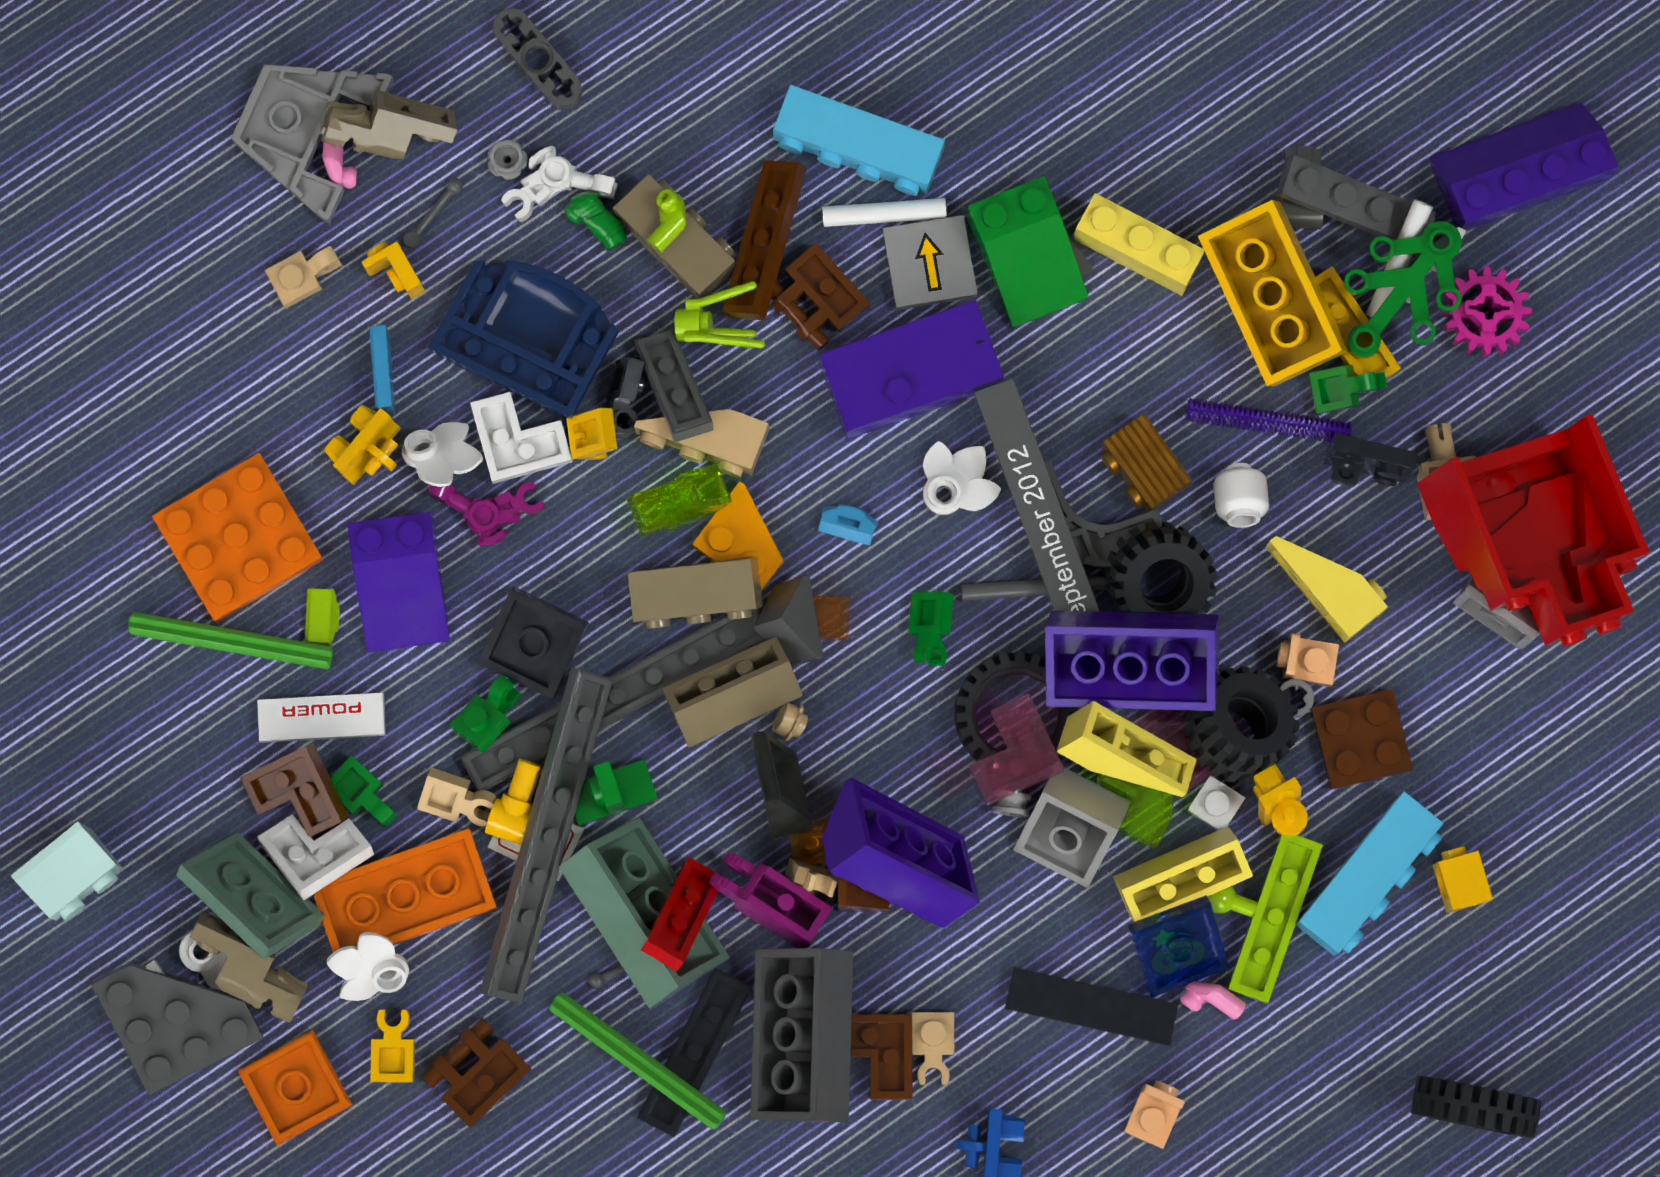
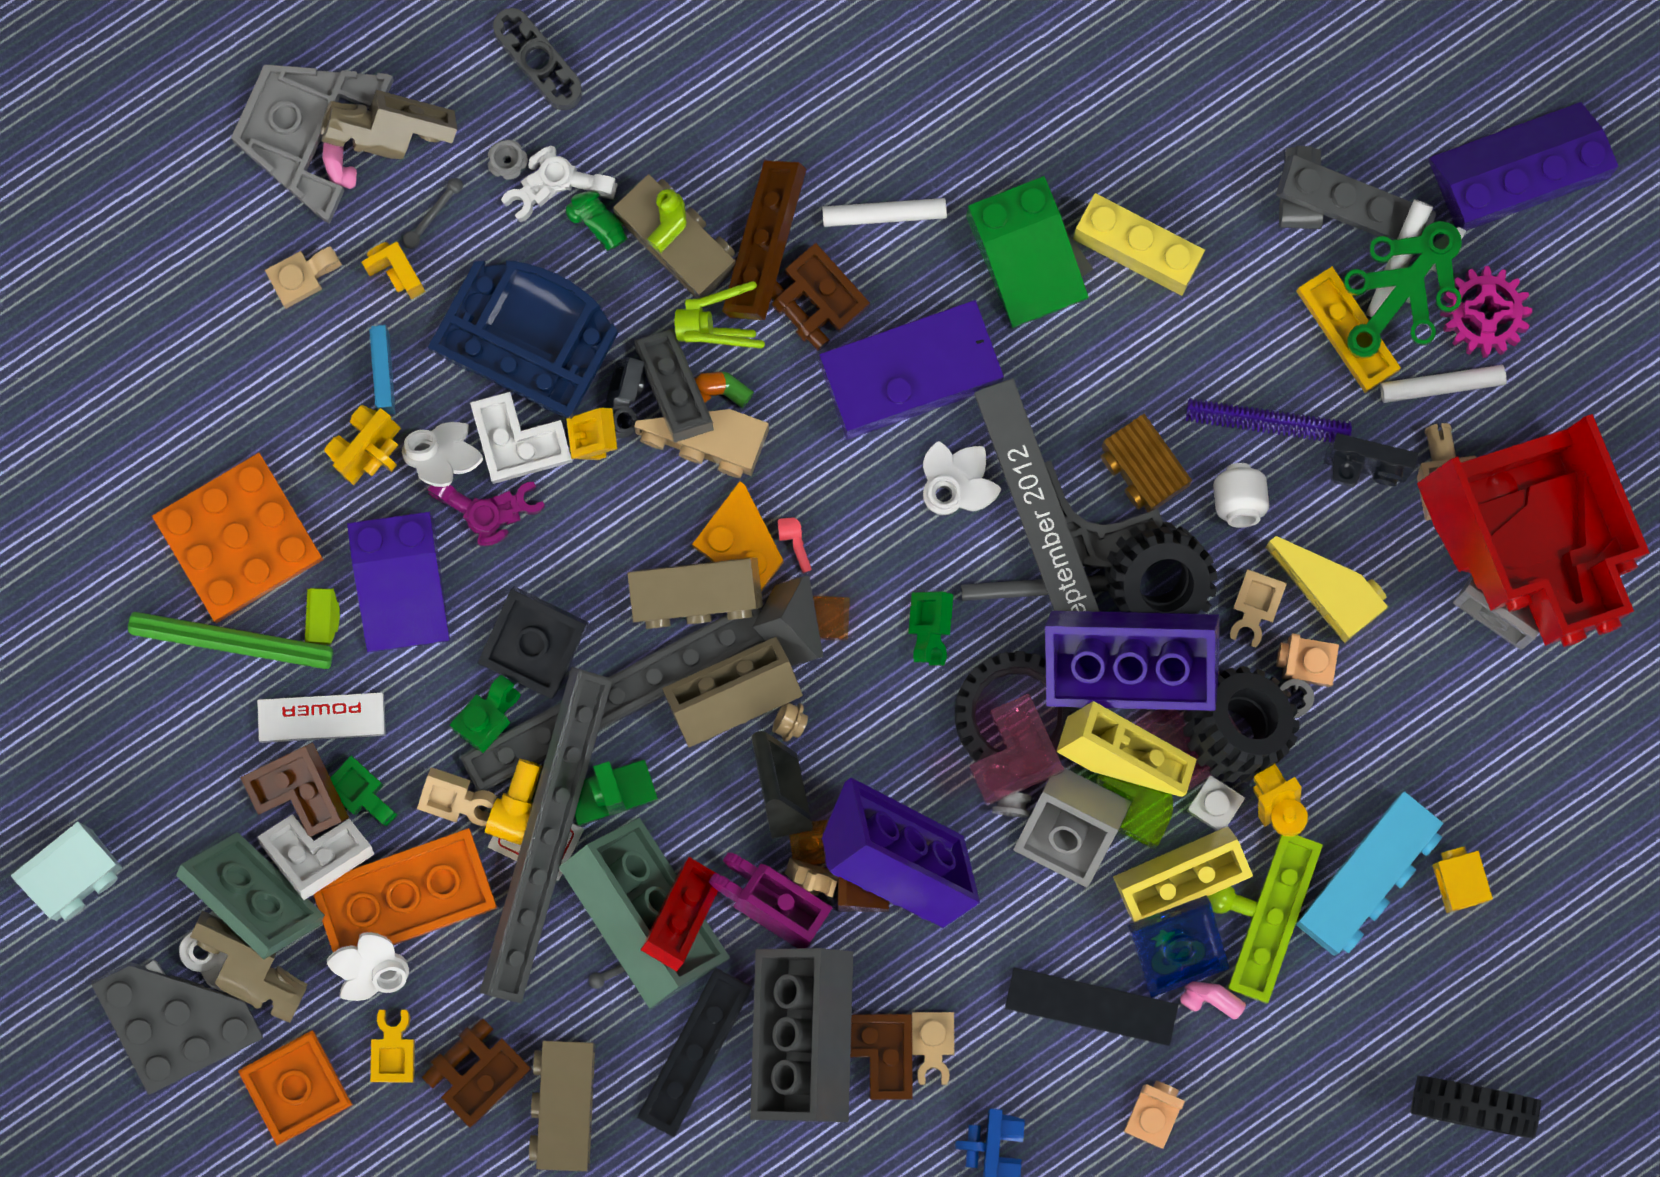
(563, 1106): none -> dark tan brick
(637, 1060): bright green axle -> none
(681, 502): clear neon green brick -> none
(723, 384): none -> arm
(791, 530): none -> coral hand
(848, 523): dark azure piece -> none
(858, 140): medium azure brick -> none
(929, 262): light grey tile -> none
(1258, 600): none -> tan plate
(1273, 293): yellow brick -> none
(1339, 387): green plate -> none
(1361, 739): reddish brown plate -> none
(1443, 383): none -> white piece

